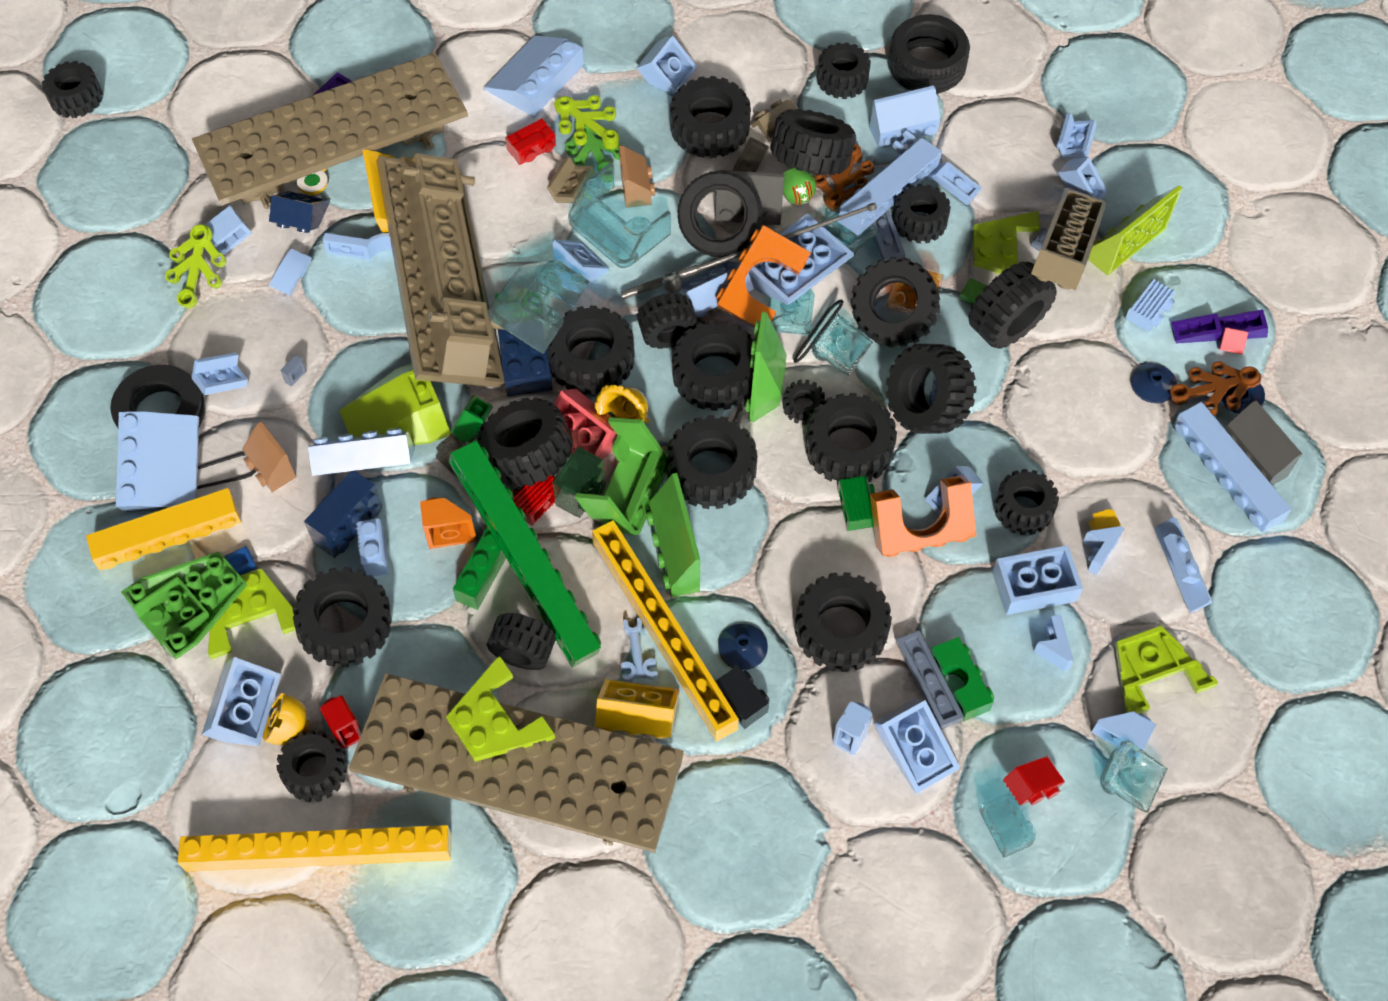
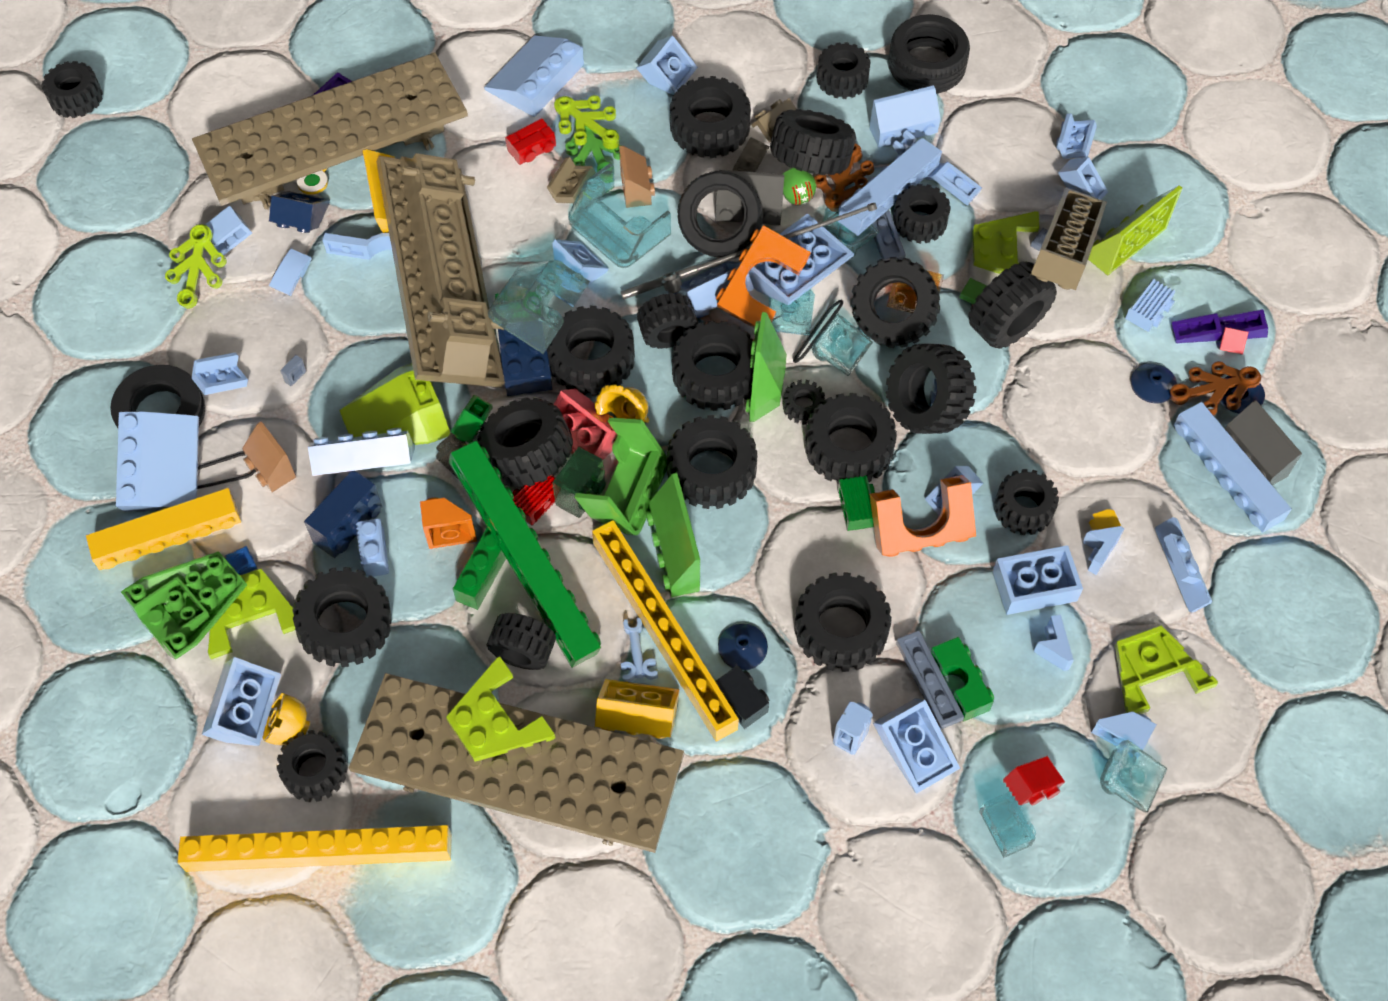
(341, 721): red brick -> none

